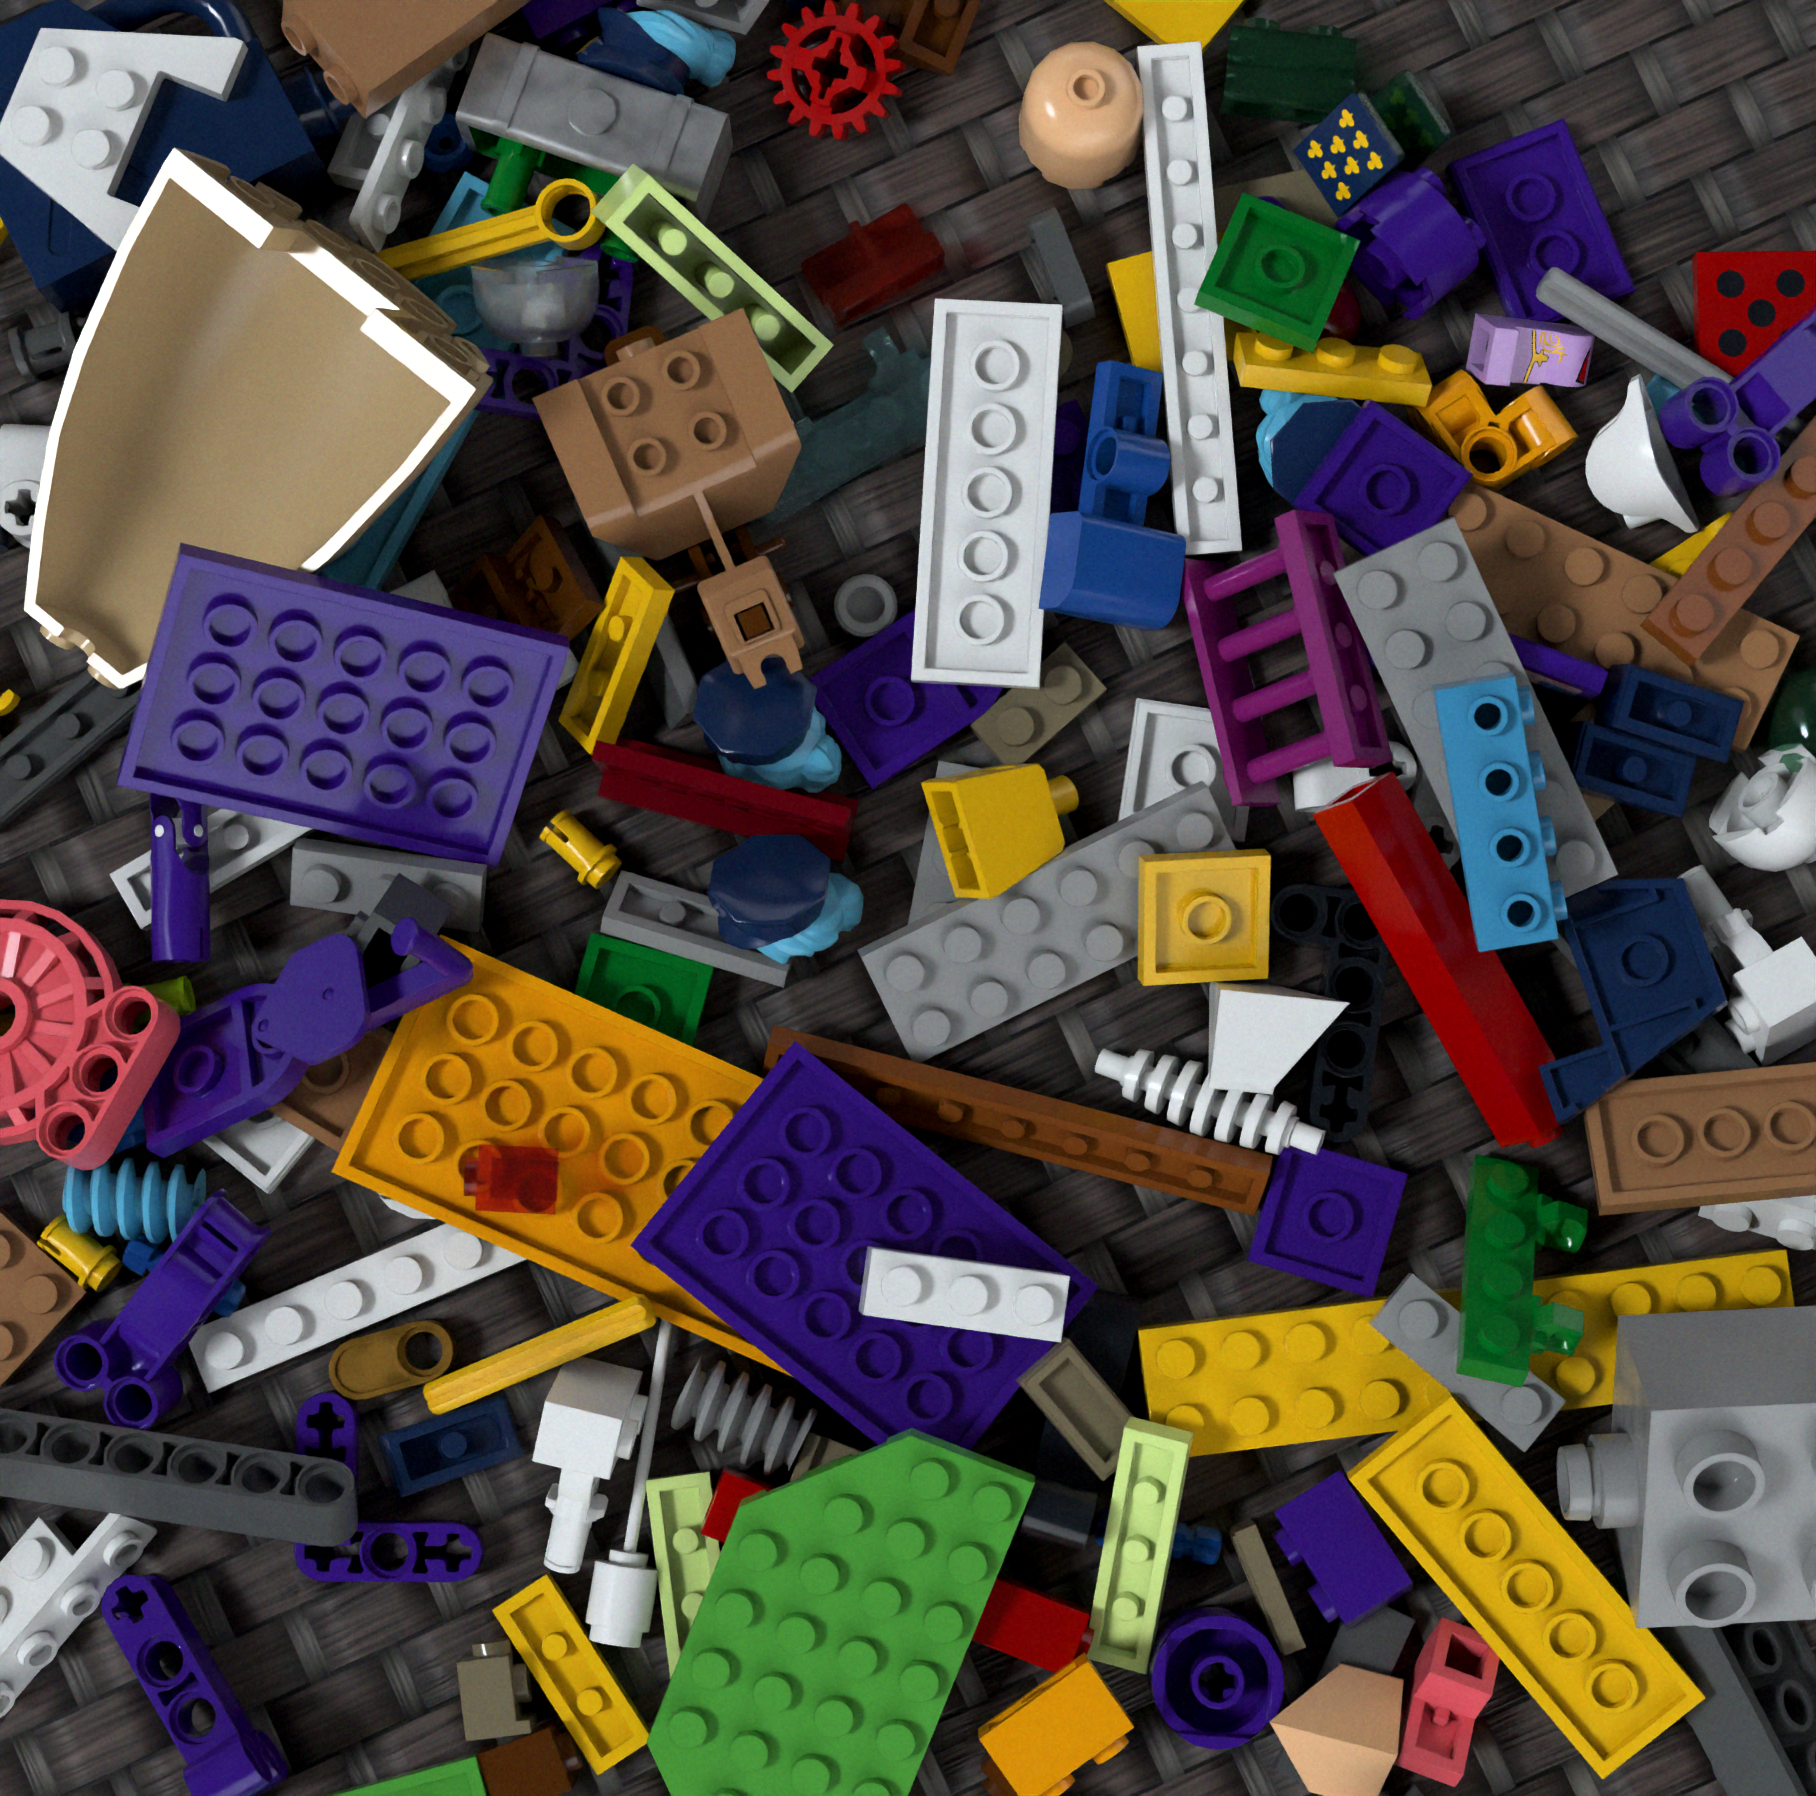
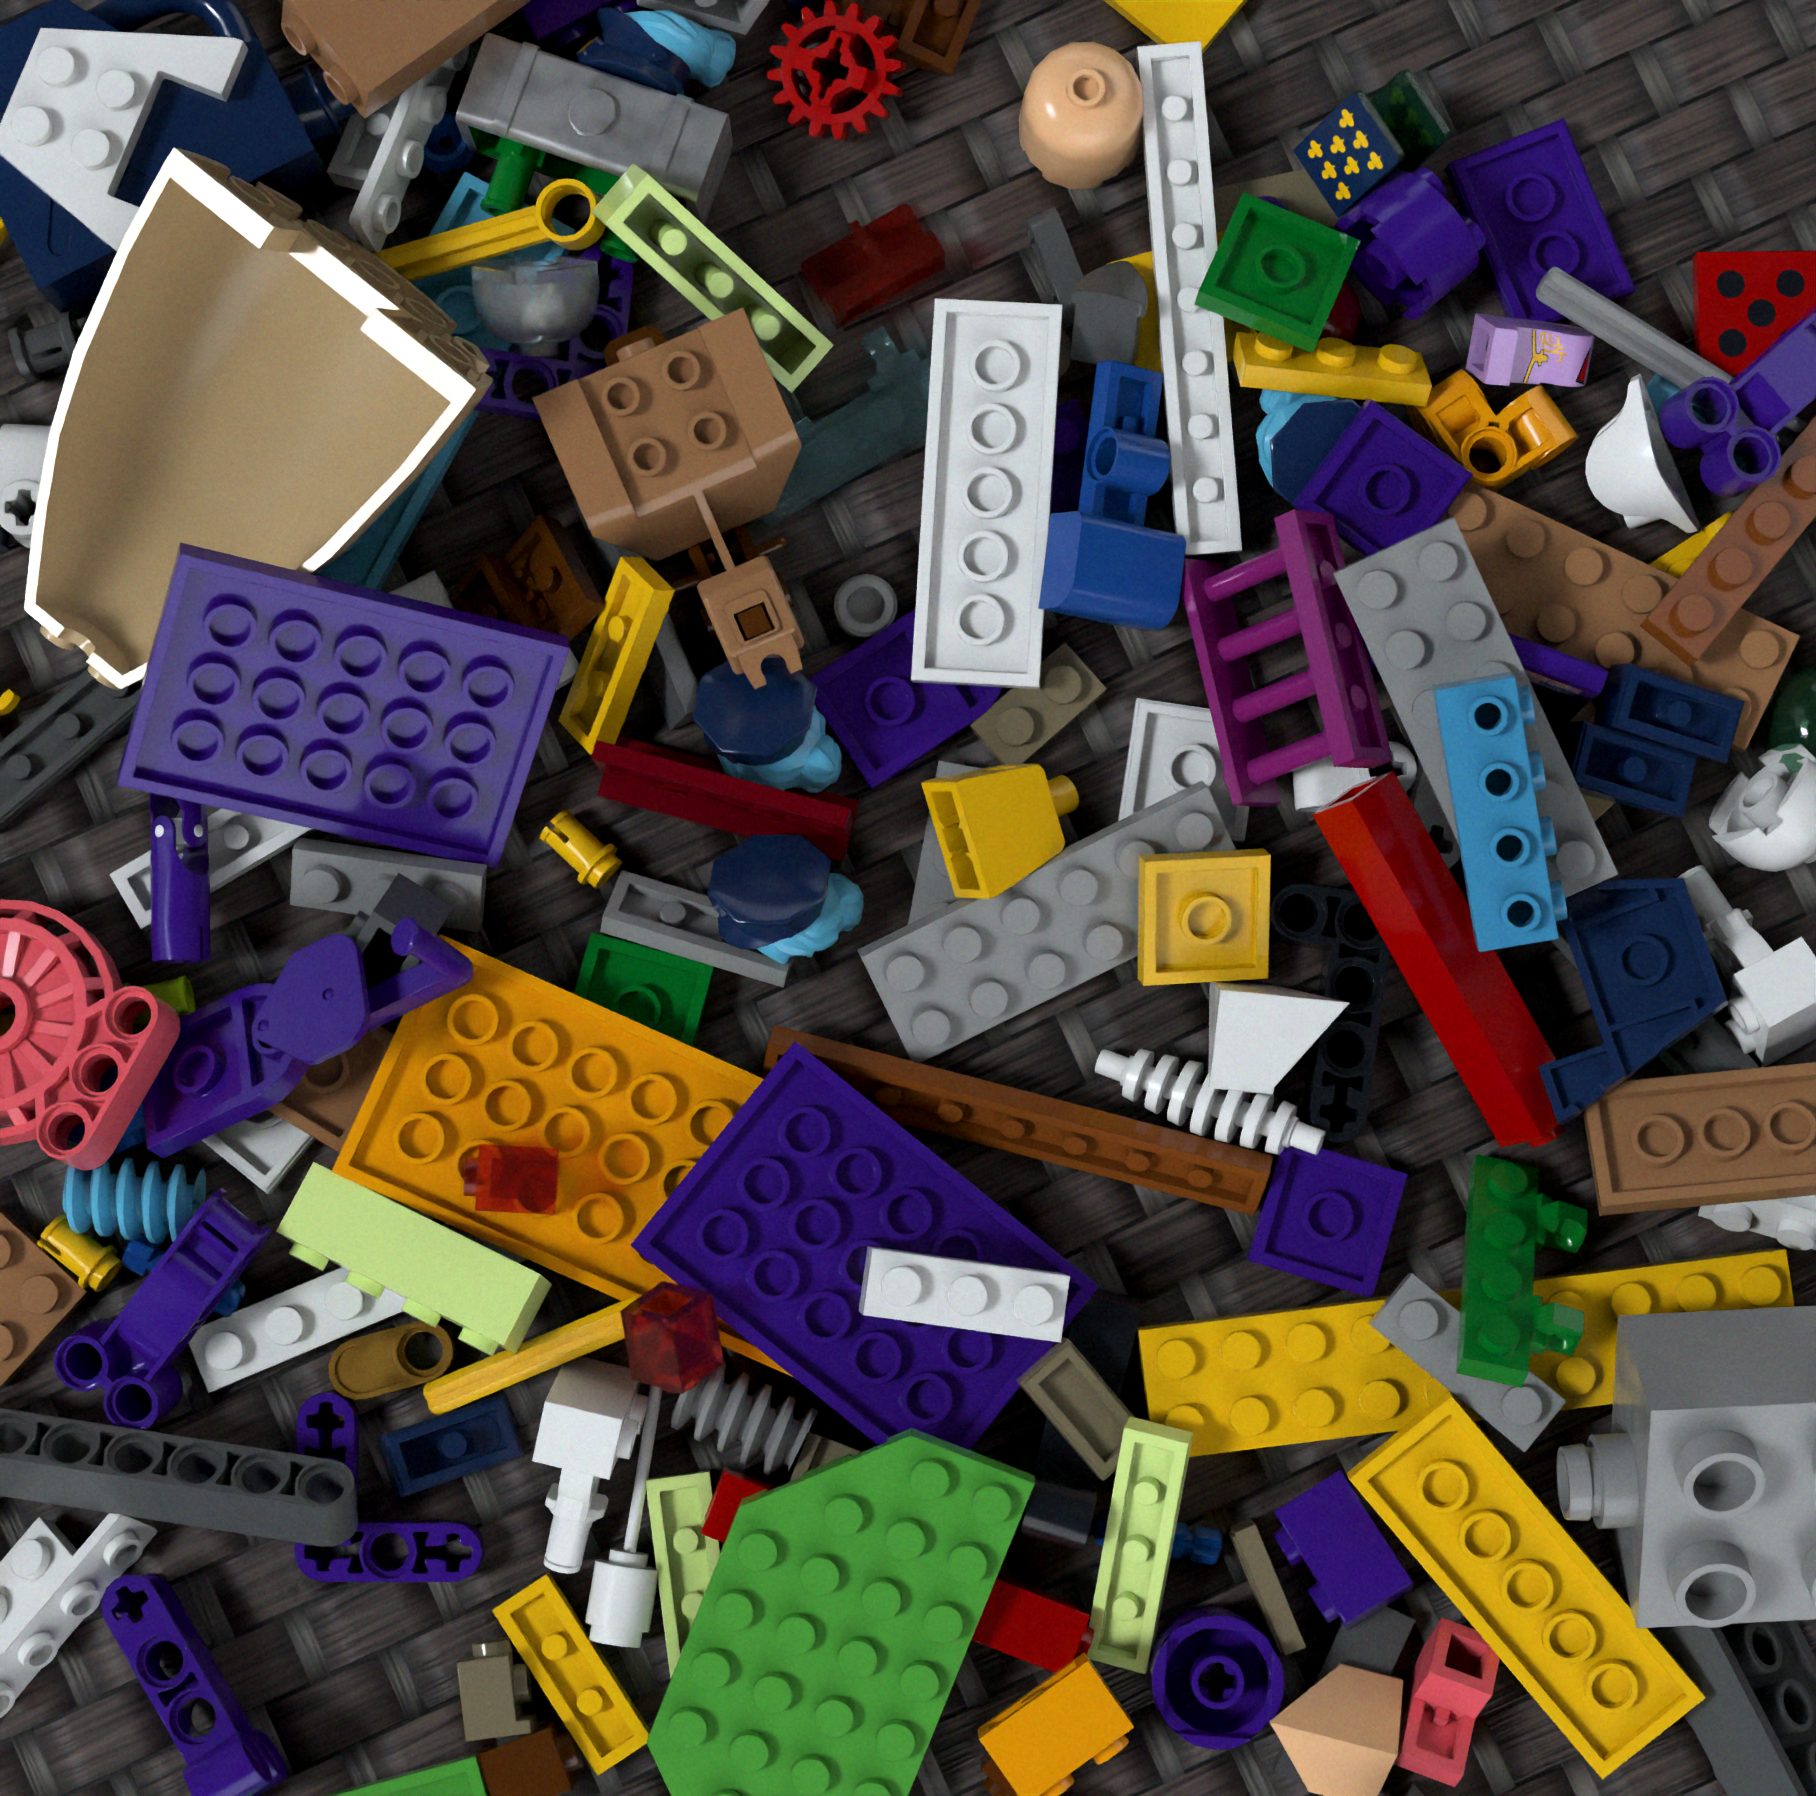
(413, 1258): none -> yellowish green brick
(672, 1337): none -> clear red brick
(1108, 314): none -> dark grey tile
(1286, 72): clear green brick -> none

